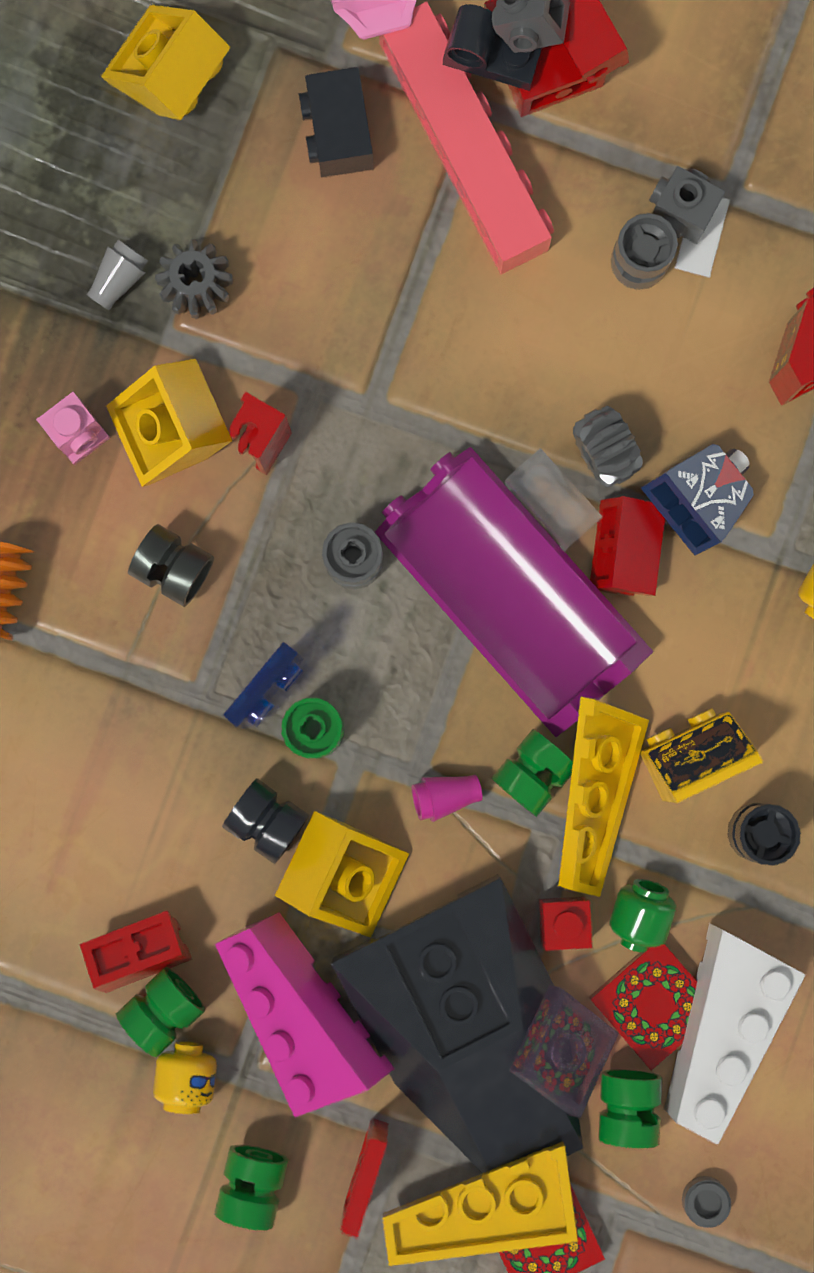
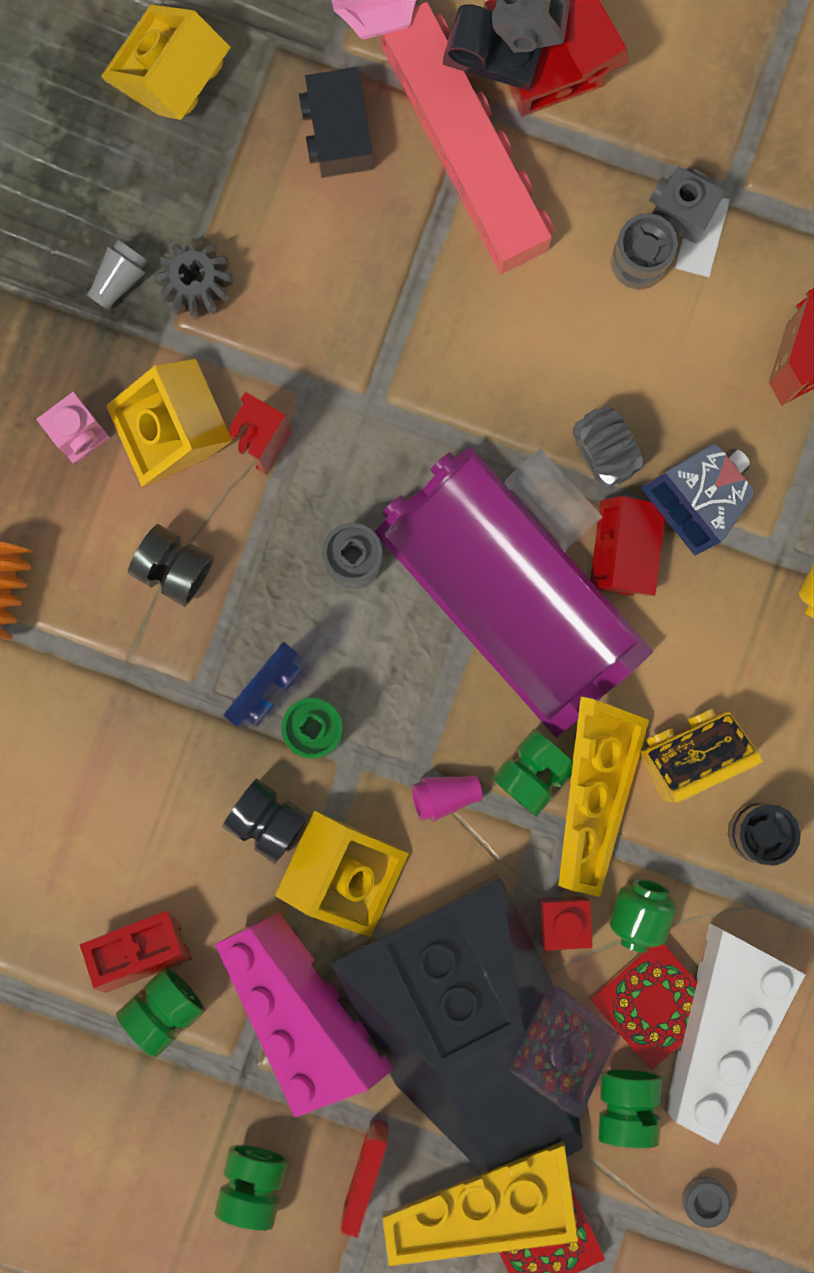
(185, 1078): yellow head -> none

